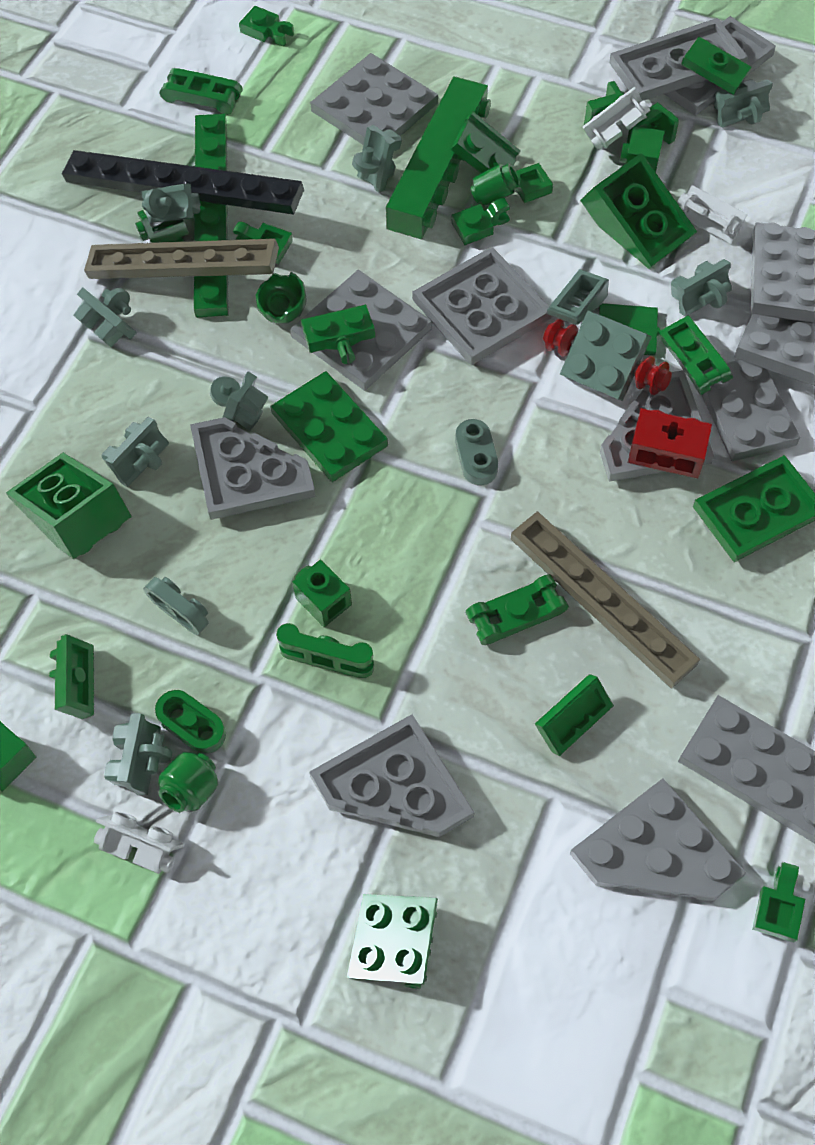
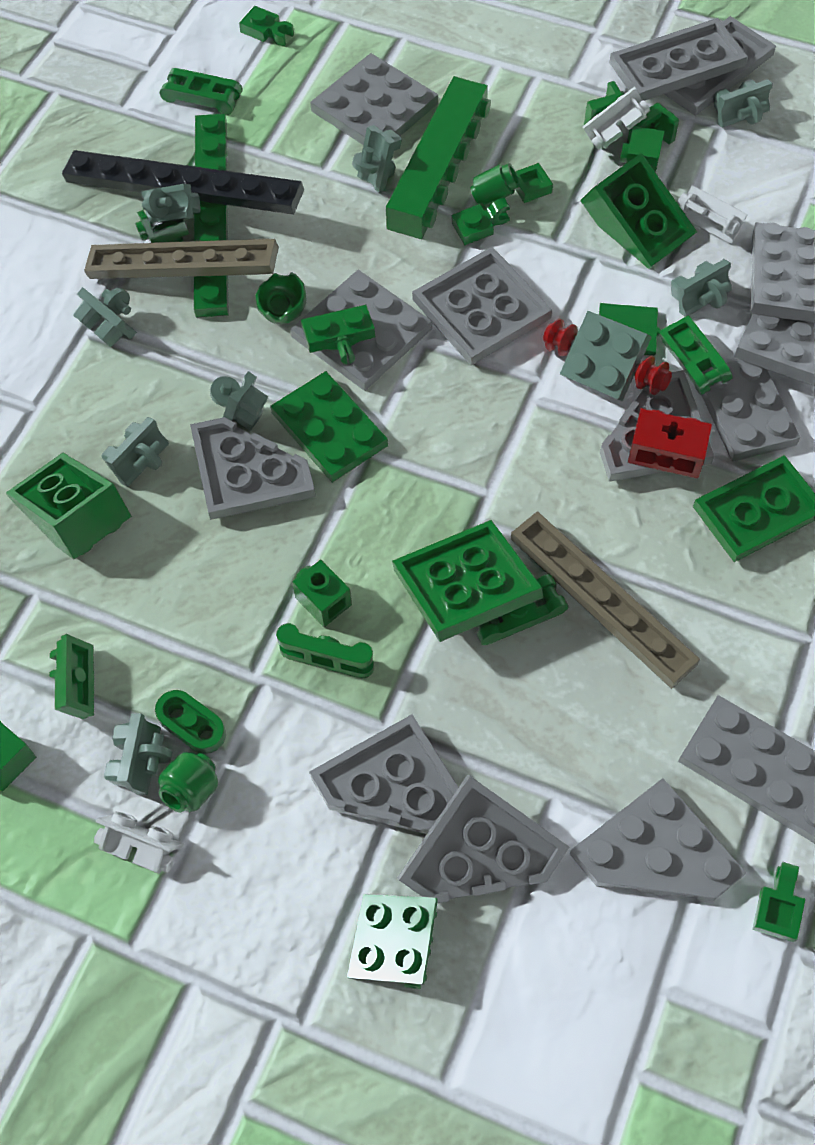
(168, 598): sand green plate -> none
(266, 231): green plate -> none
(467, 580): none -> green plate
(475, 449): sand green plate -> none
(480, 848): none -> light grey plate
(483, 145): green plate -> none
(574, 714): green plate -> none
(584, 292): sand green slope -> none
(716, 65): green plate -> none

